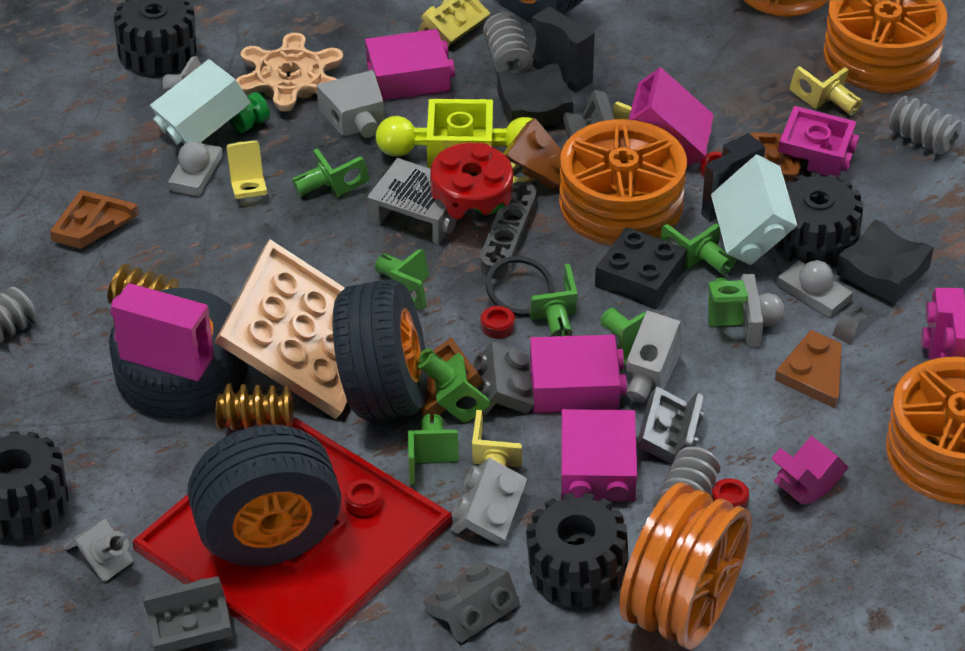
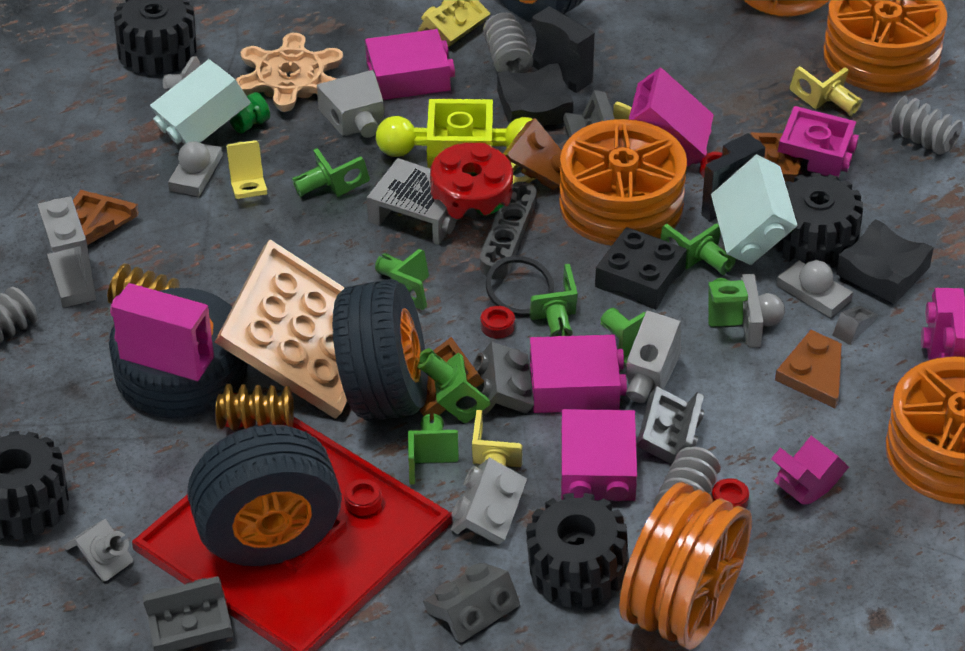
(70, 254): none -> light grey panel

